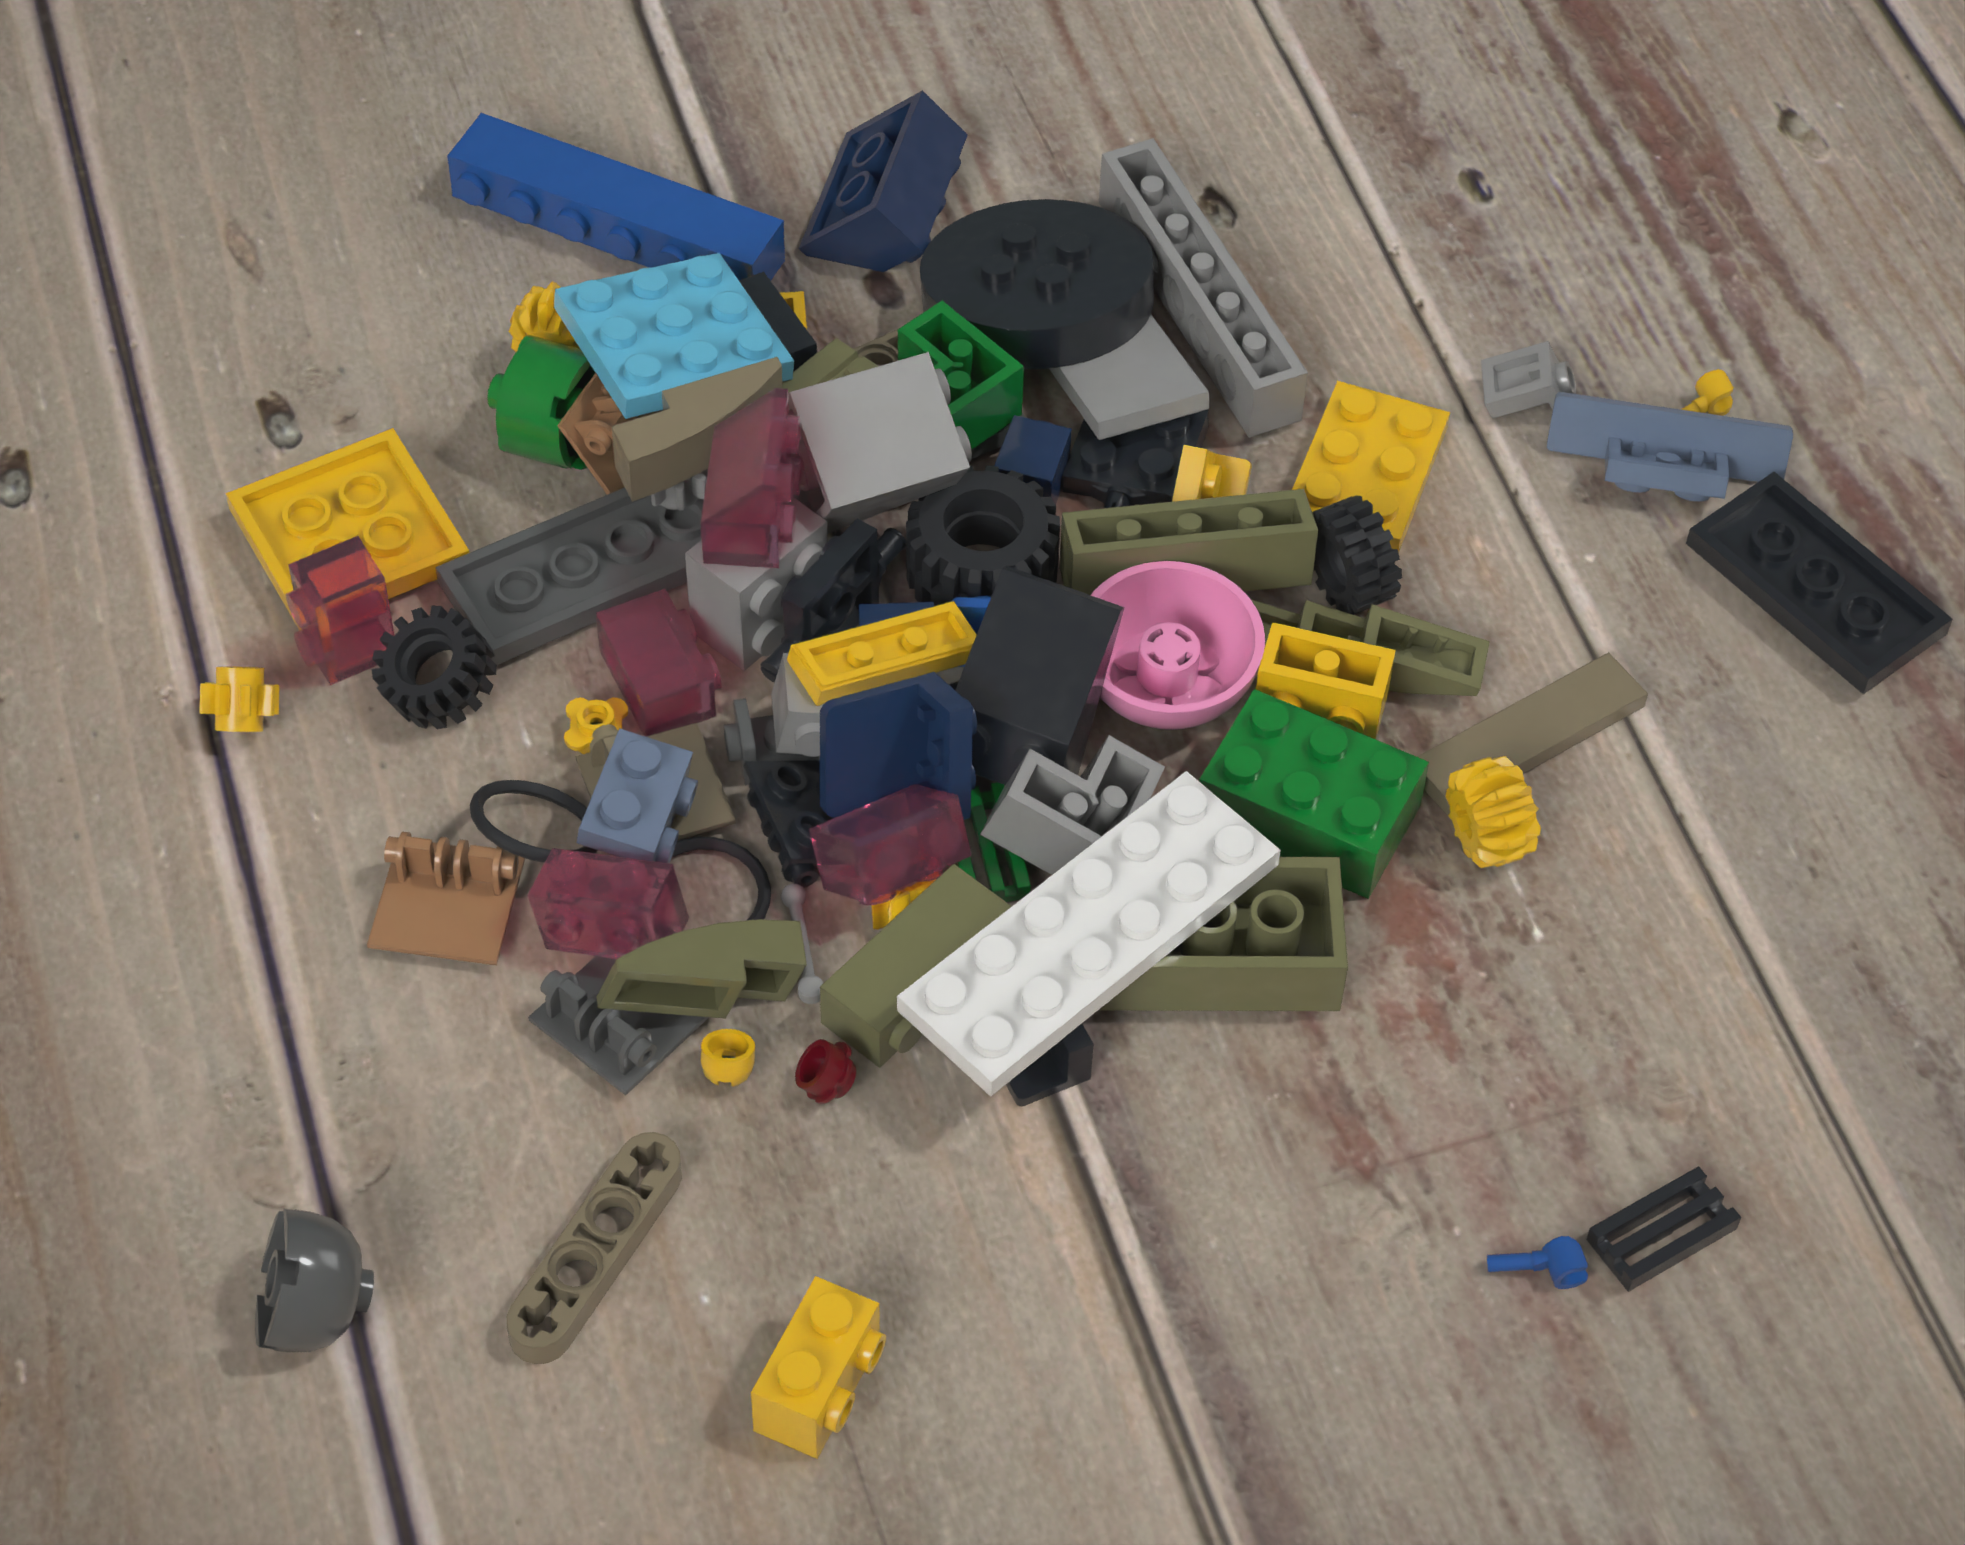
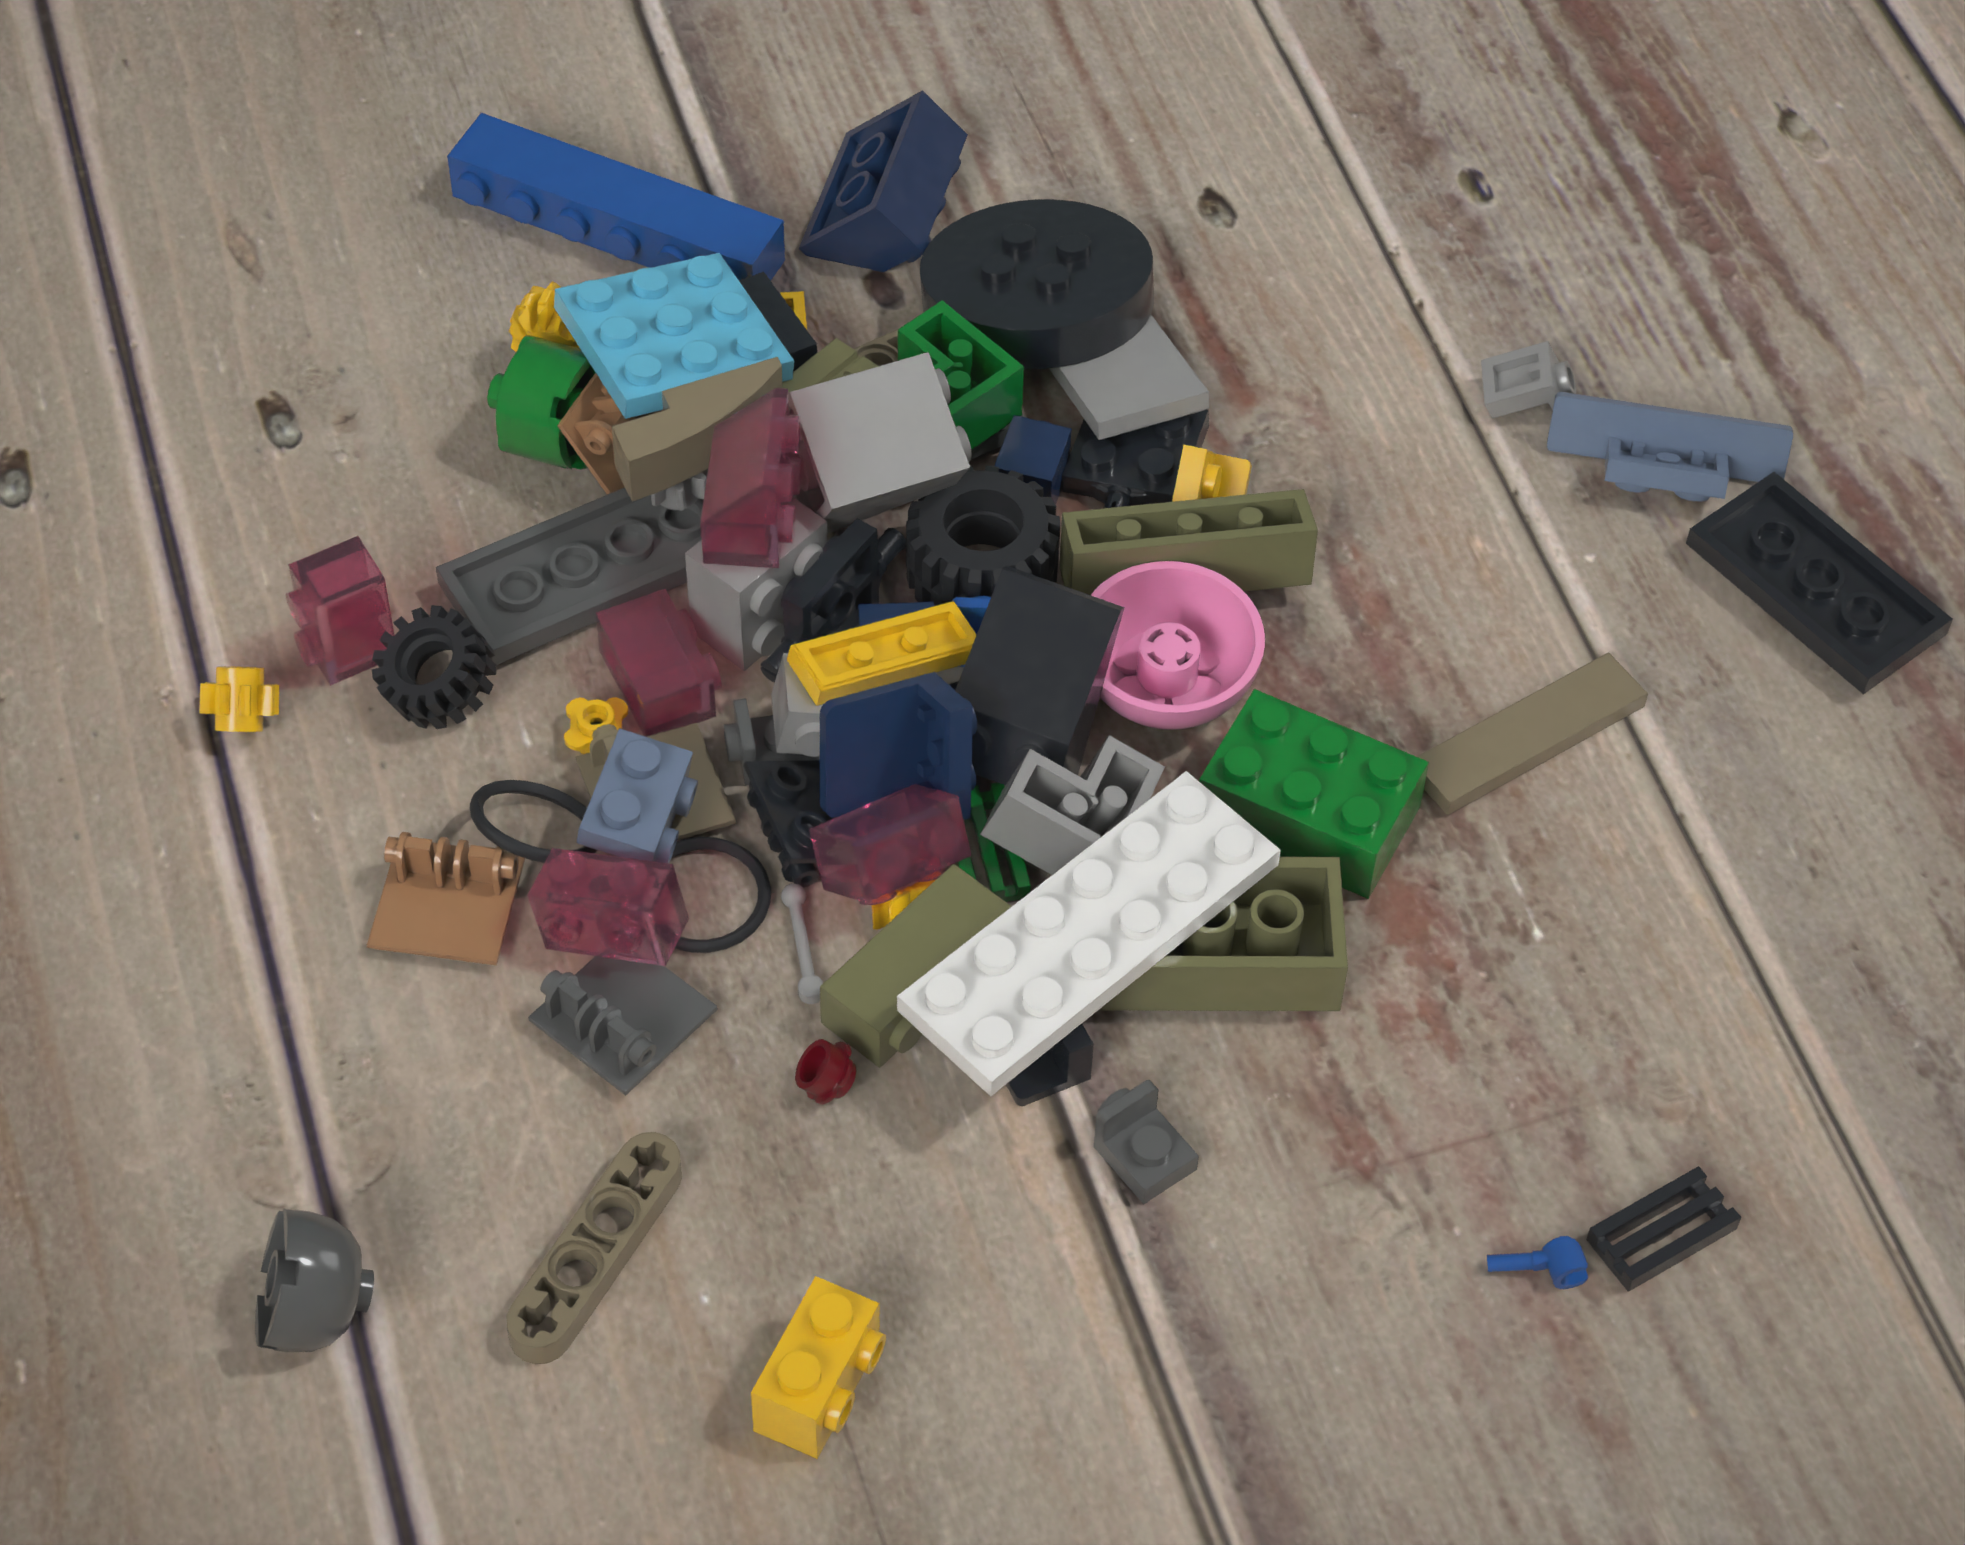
(348, 493): yellow plate -> none
(708, 969): olive slope -> none
(727, 1043): yellow hinge -> none
(1142, 1142): none -> dark grey bracket
(1206, 290): light grey brick -> none
(1327, 676): yellow brick -> none
(1355, 556): black tyre -> none
(1373, 450): yellow plate -> none
(1426, 655): olive slope -> none
(1493, 811): yellow gear -> none
(1714, 394): yellow hand -> none

